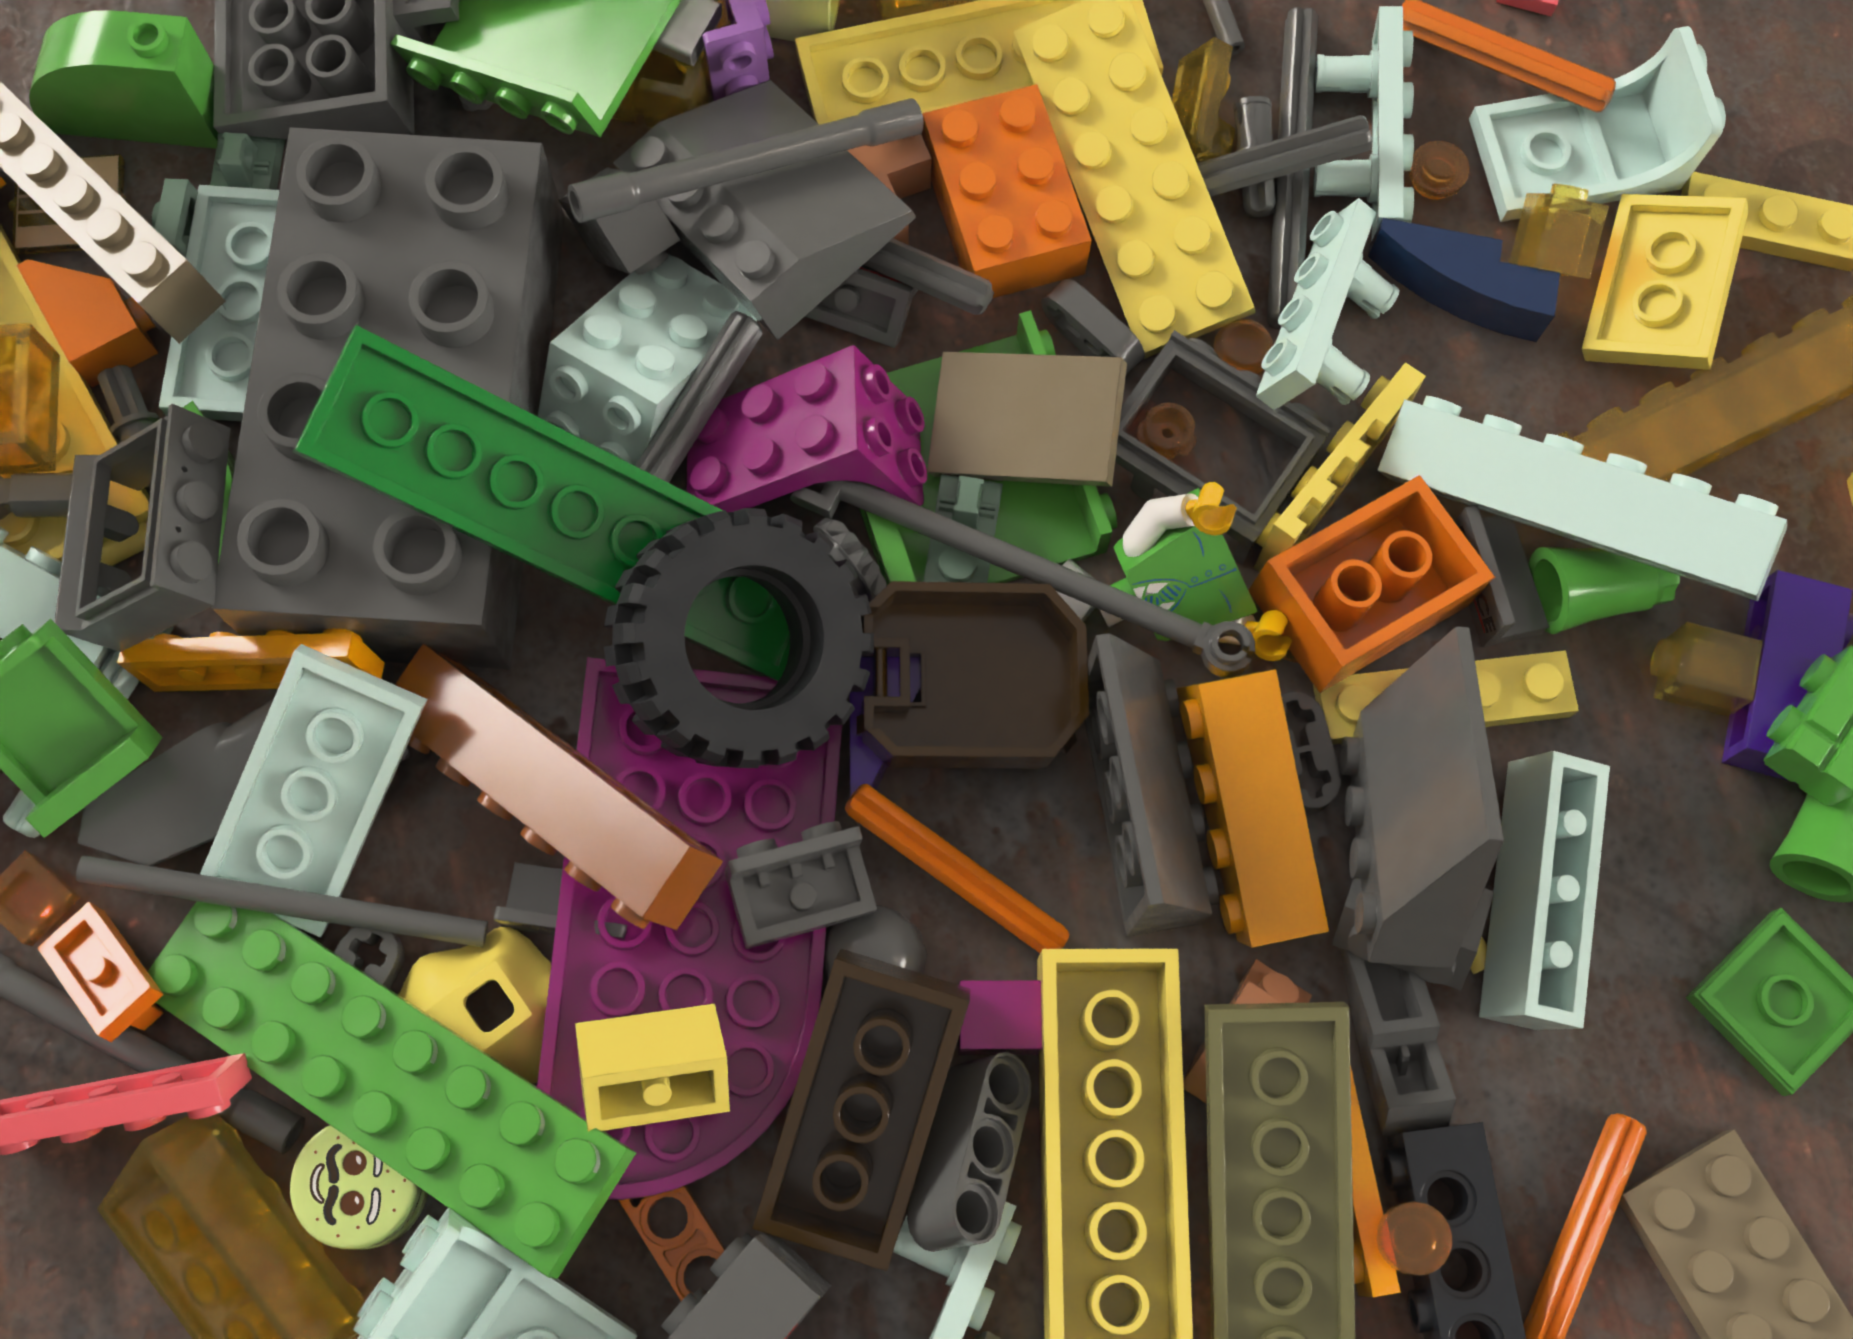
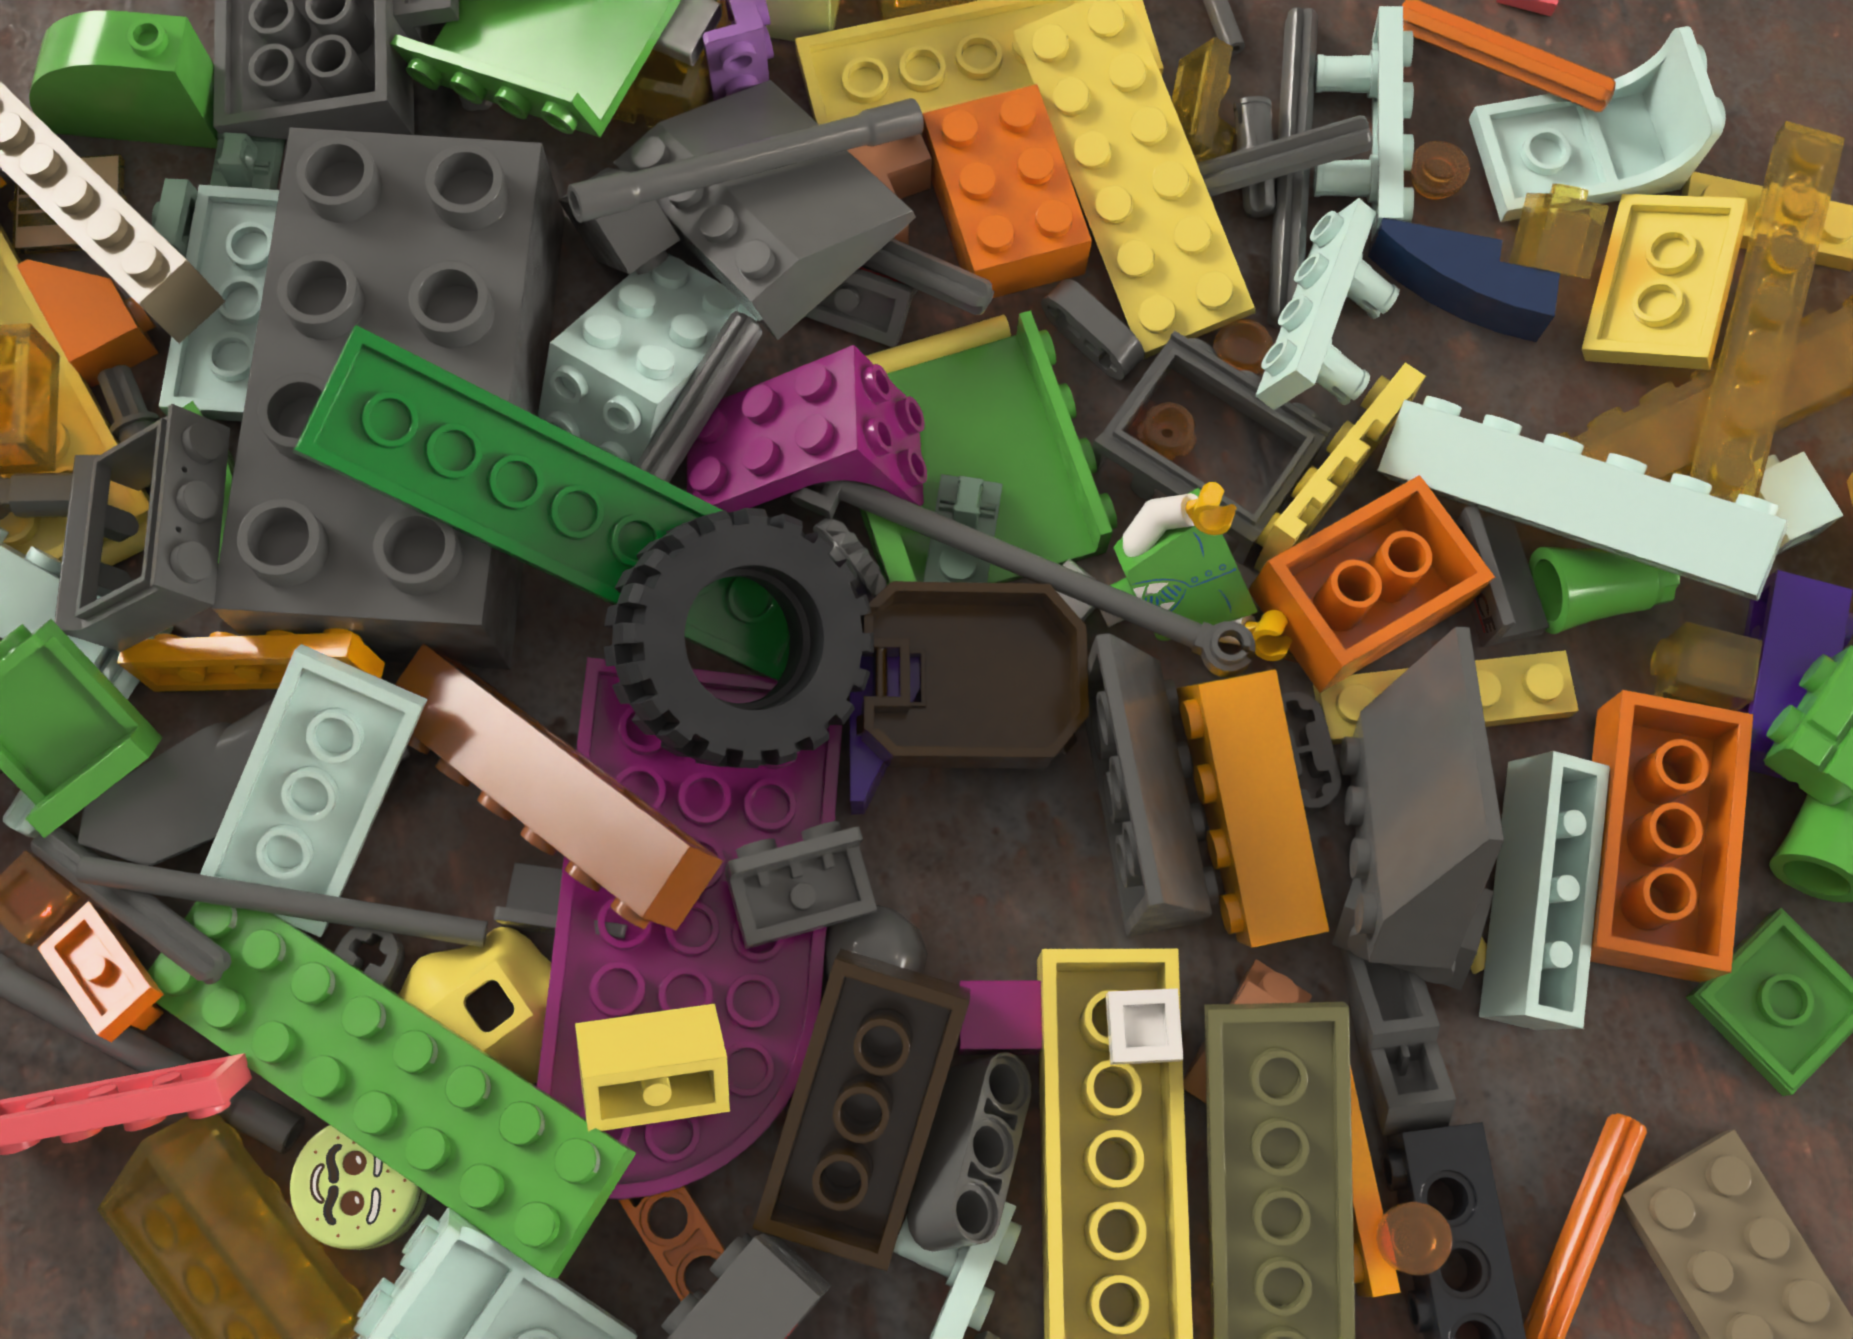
(138, 911): none -> dark grey axle
(942, 344): none -> light yellow bar
(955, 869): orange axle -> none
(1028, 418): dark tan tile -> none
(1144, 1026): none -> white plate
(1670, 835): none -> orange brick
(1767, 312): none -> clear yellow plate
(1800, 498): none -> light aqua brick

